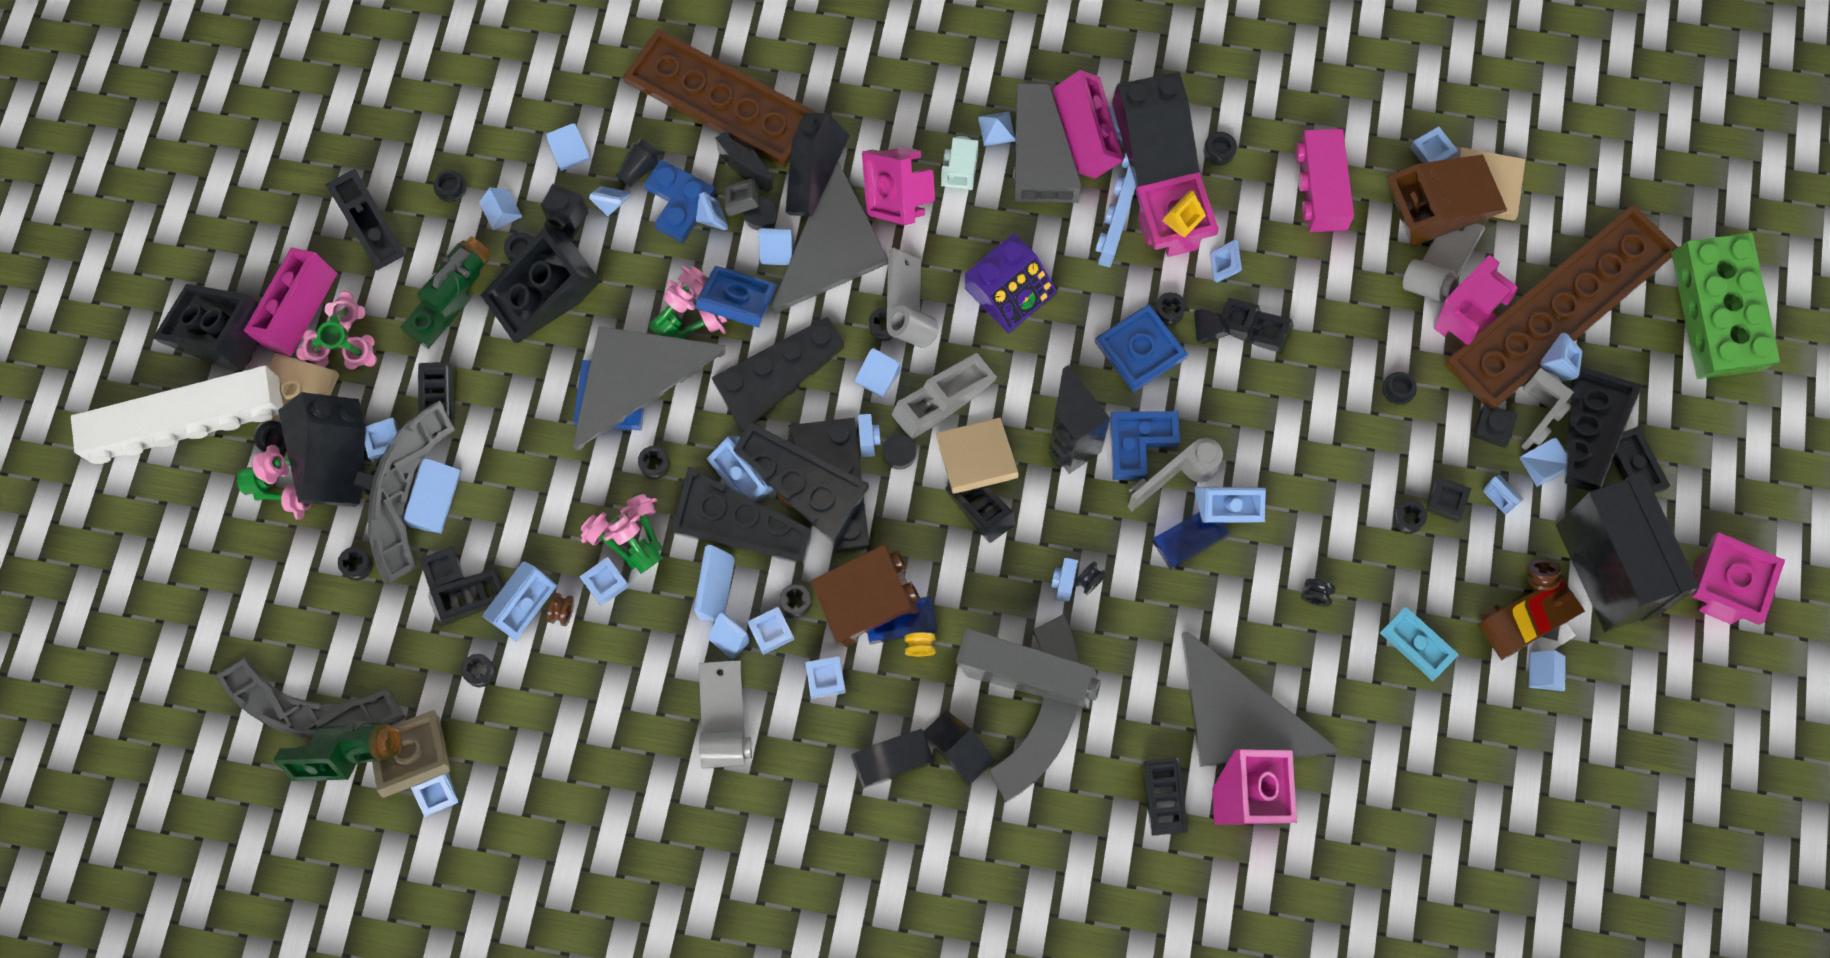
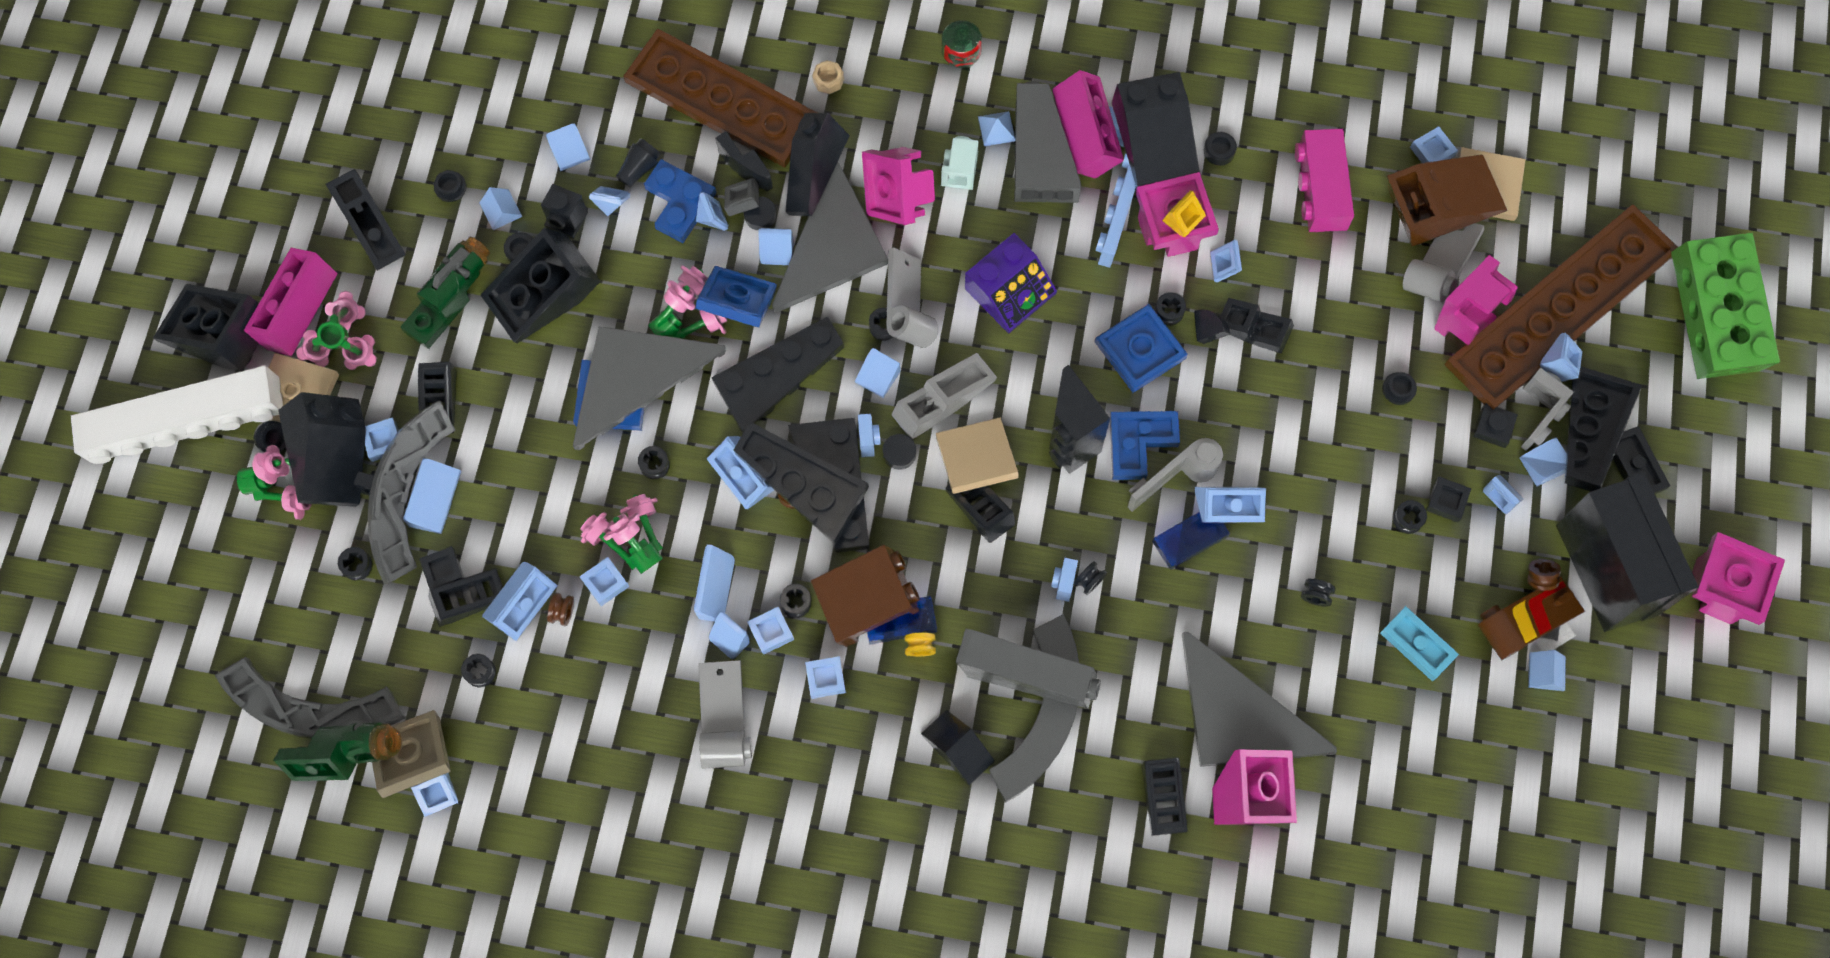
(730, 519): black wing -> none
(828, 77): none -> tan tile
(892, 758): black slope -> none
(961, 44): none -> clear green head

